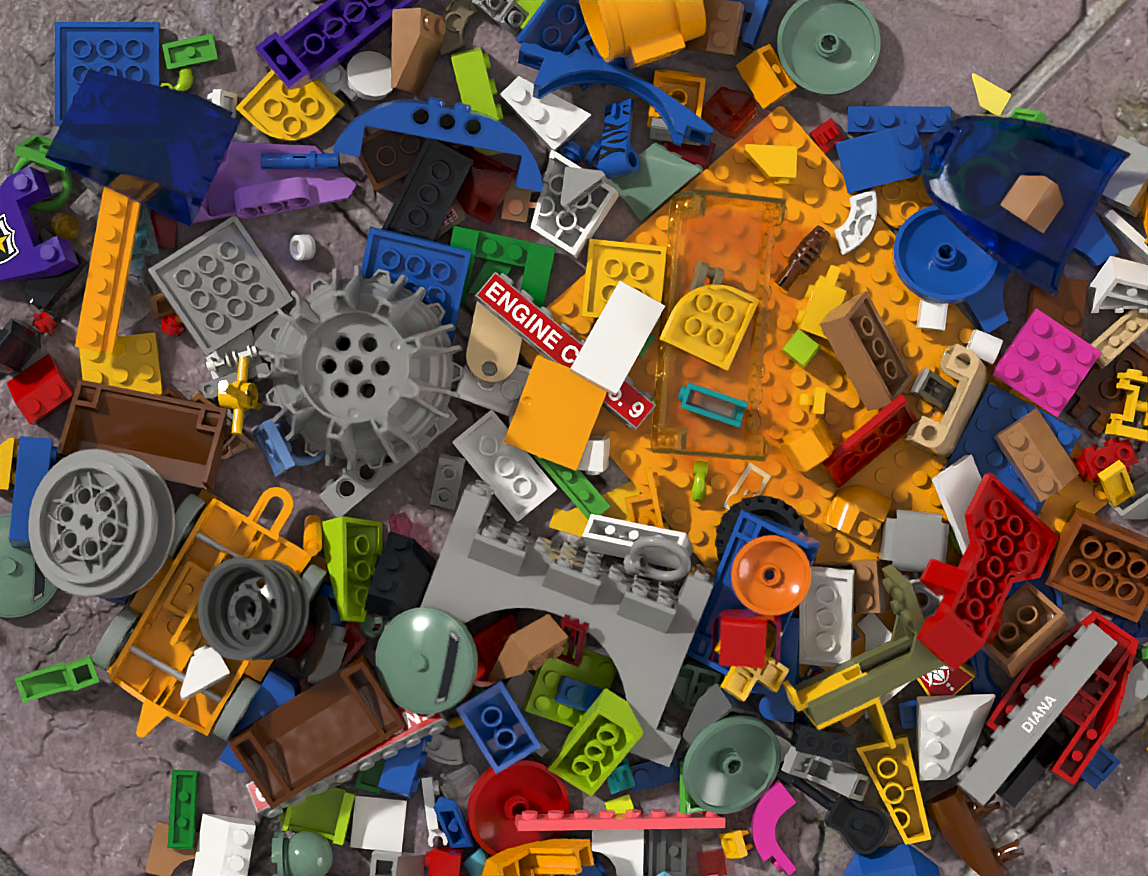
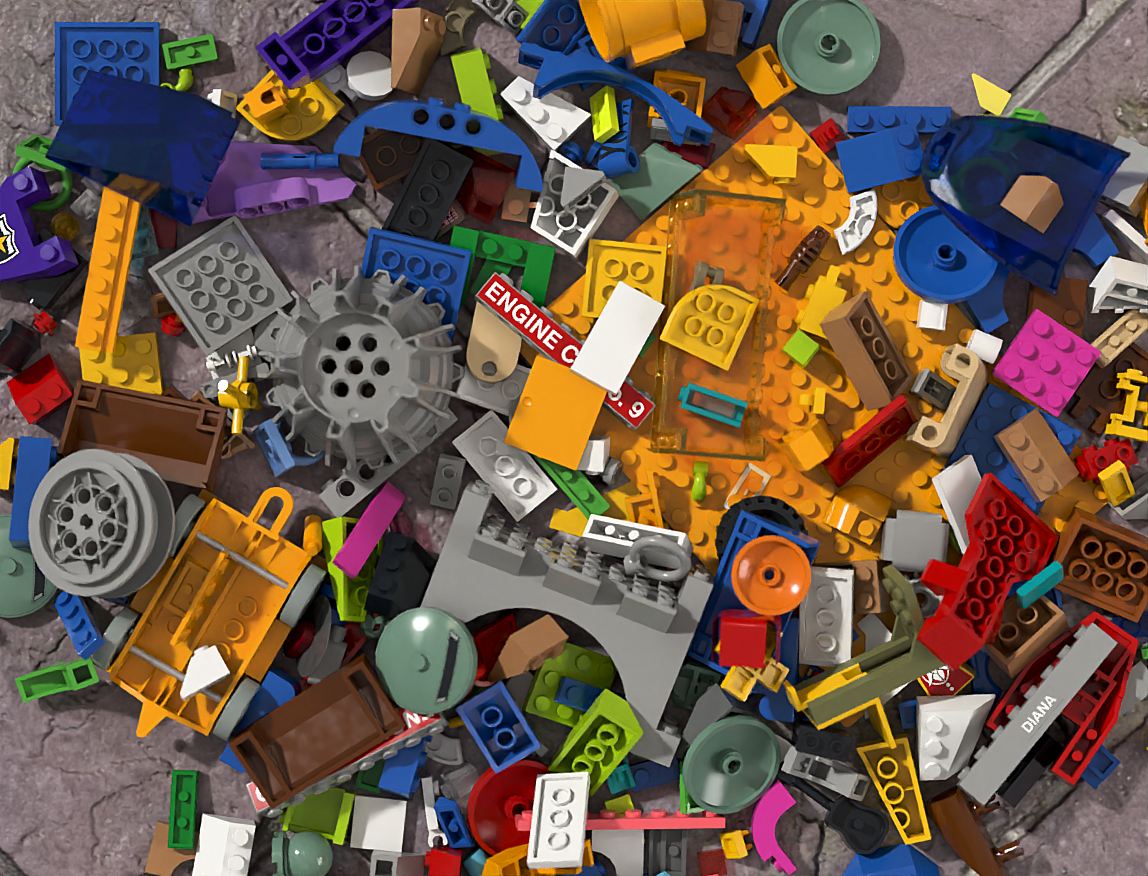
(79, 624): none -> blue plate
(267, 102): none -> light orange brick
(268, 607): dark grey wheel -> none
(302, 247): white tile -> none
(369, 529): none -> dark pink tile
(559, 820): none -> white plate
(575, 627): dark red tile -> none
(604, 114): none -> neon yellow tile
(612, 471): none -> light grey tile
(1039, 584): none -> teal tile

